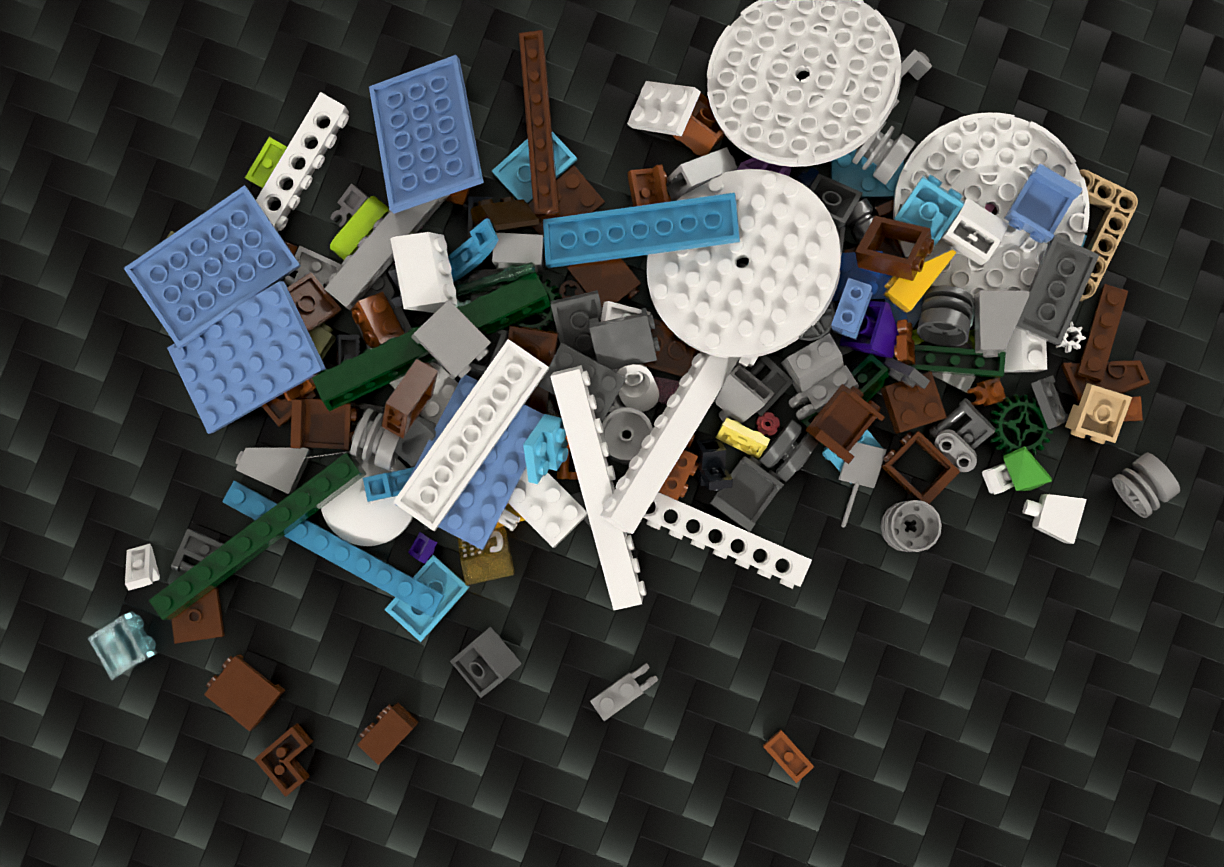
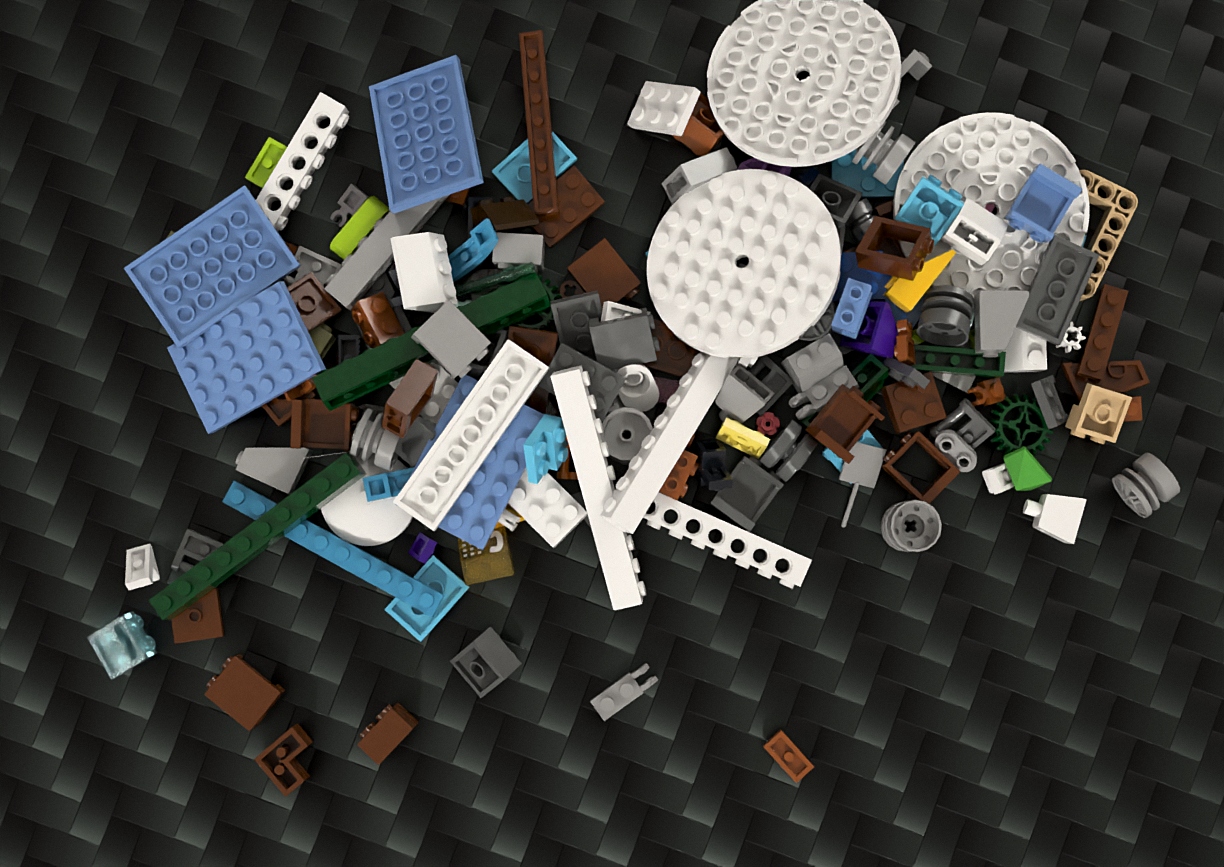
(641, 230): dark azure plate -> none
(648, 186): dark orange bracket -> none

